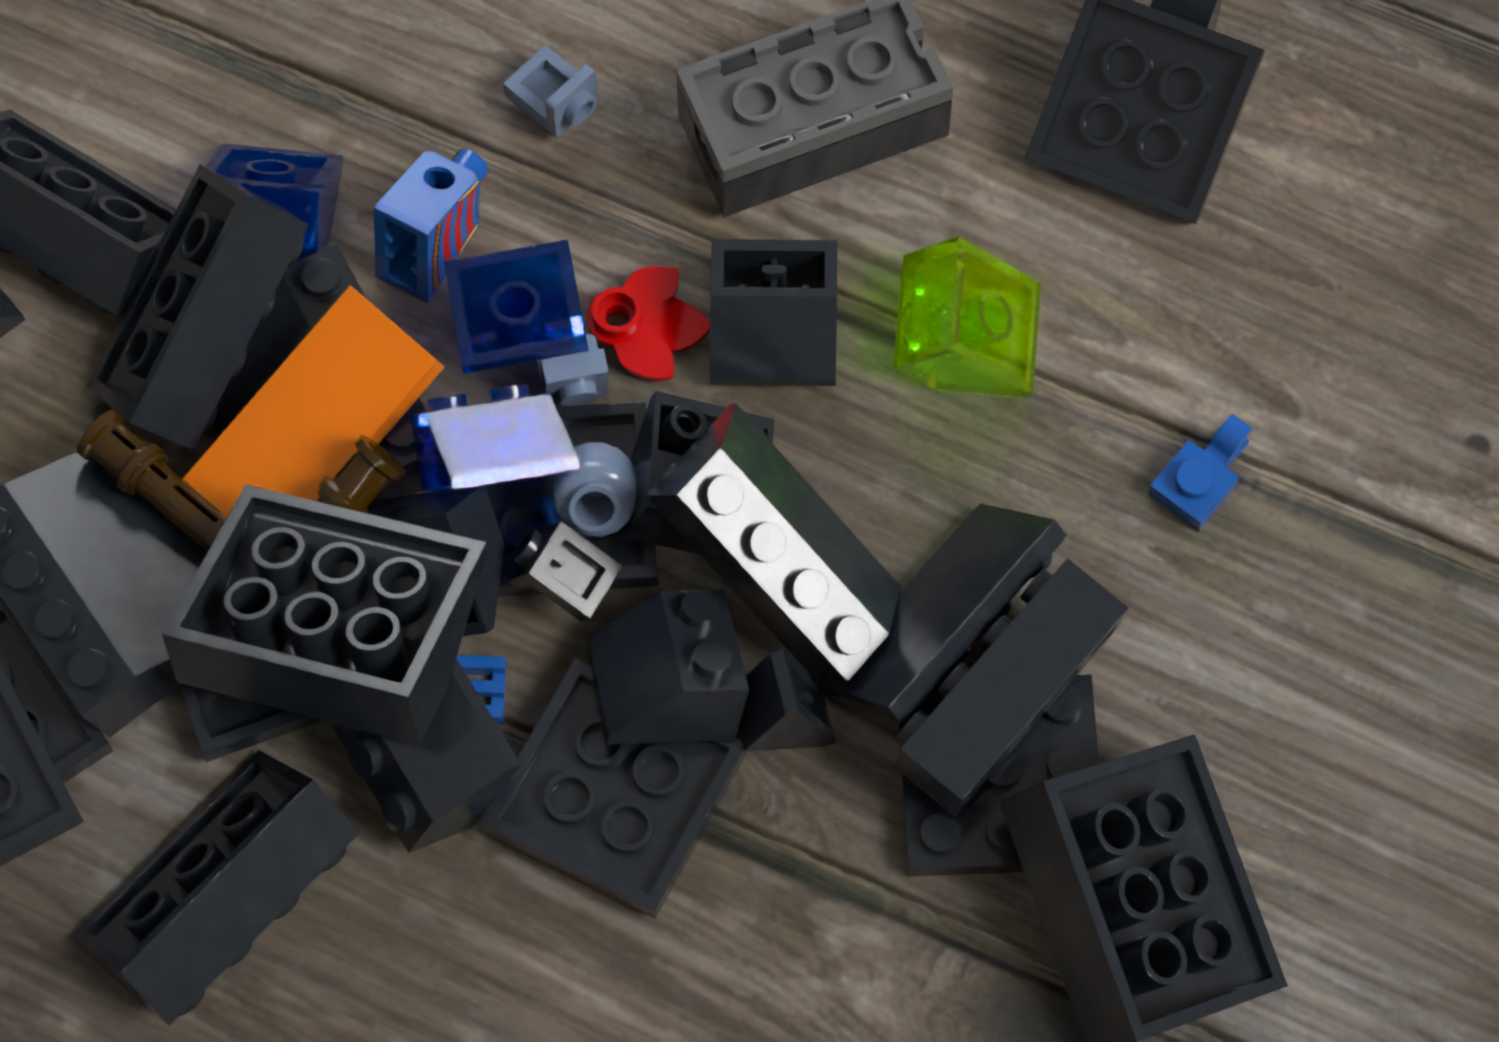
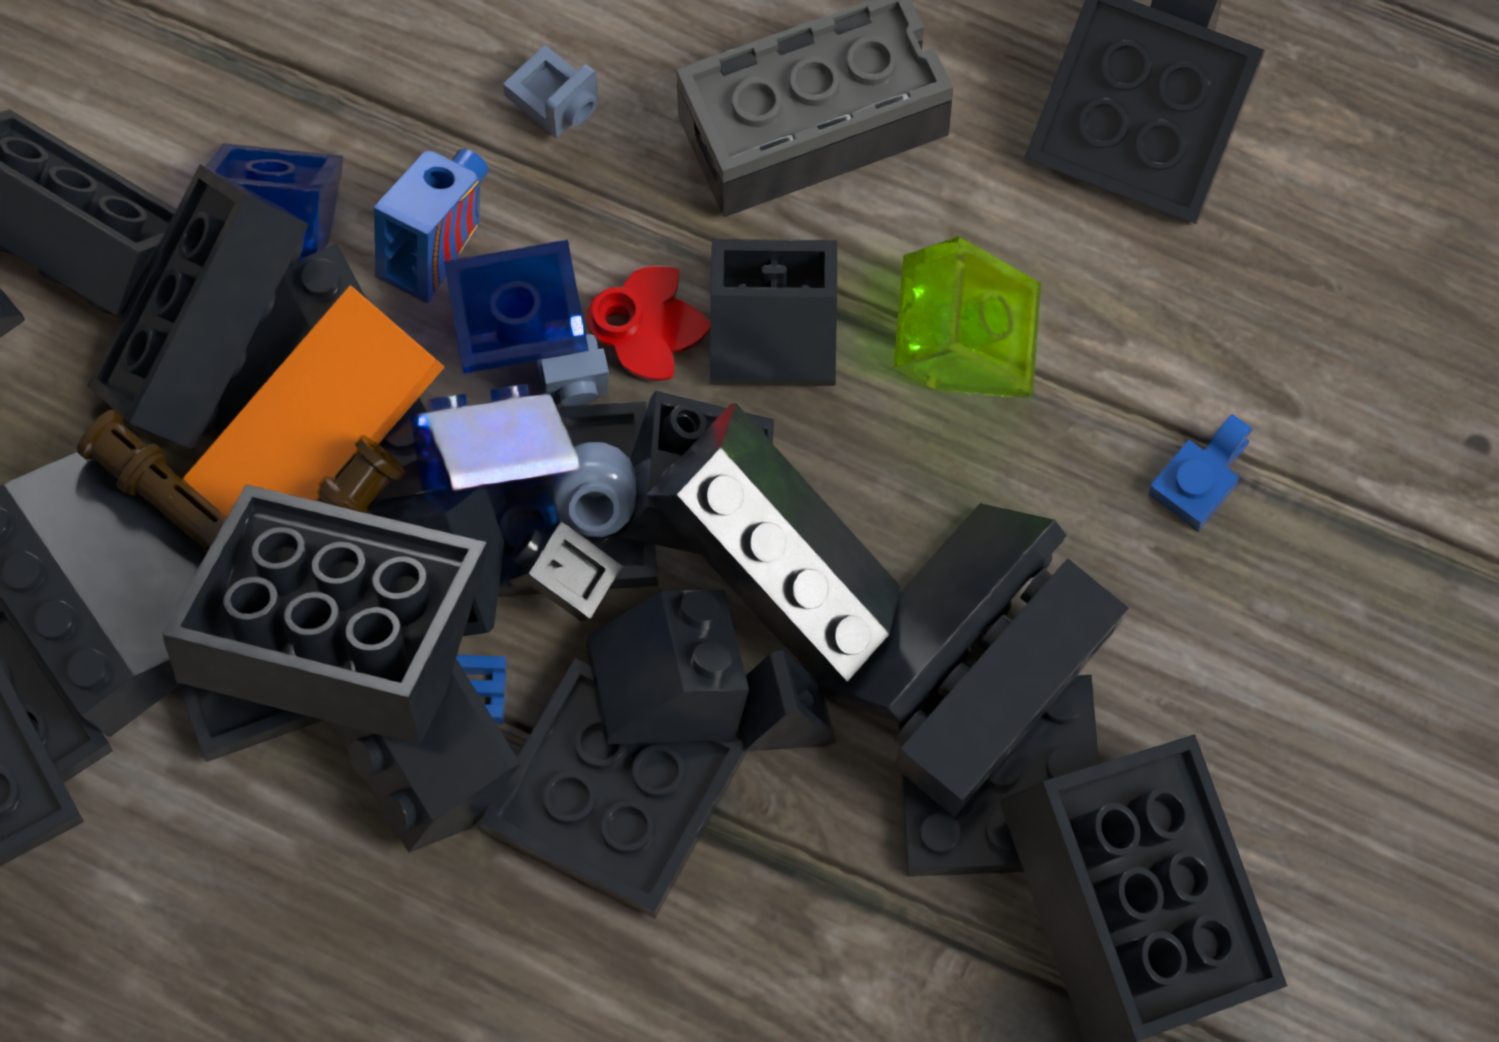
(216, 886): black slope -> none

